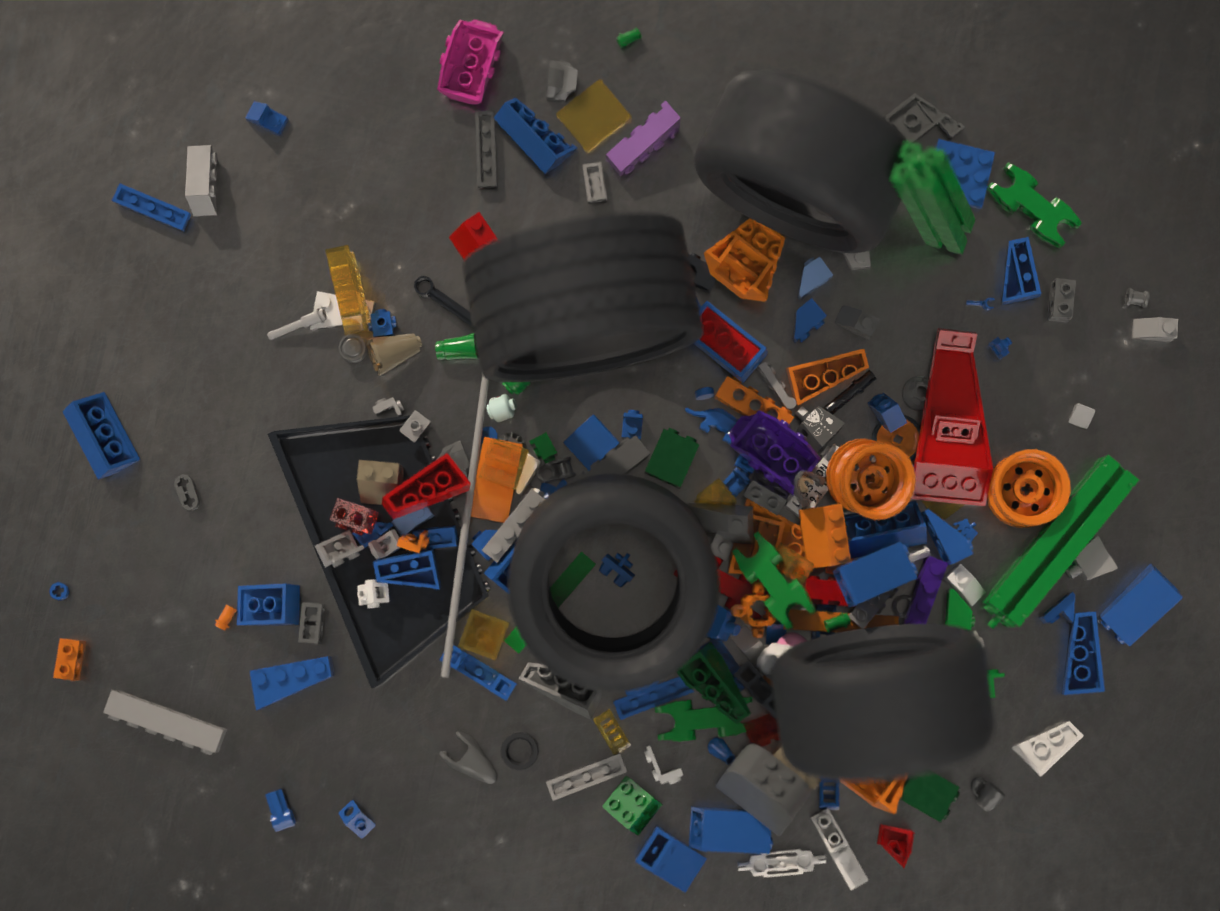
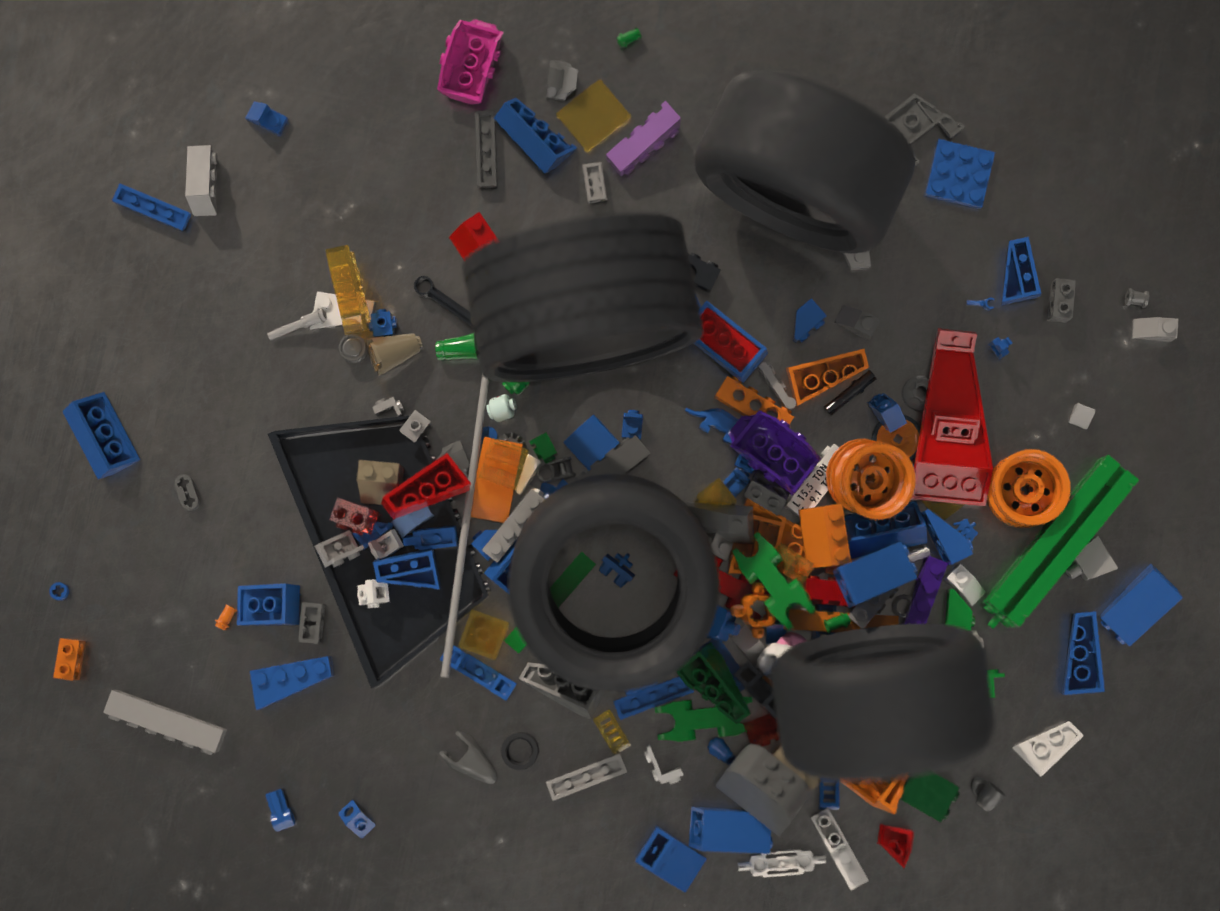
(413, 544): orange bracket -> none
(632, 805): green bracket -> none
(672, 457): dark green brick -> none
(704, 393): blue tile -> none
(746, 260): orange wedge -> none
(800, 485): dark grey animal -> none
(813, 276): medium blue slope -> none
(818, 426): dark grey torso -> none
(933, 197): green brick -> none
(1042, 212): green piece -> none
(1064, 606): blue slope -> none

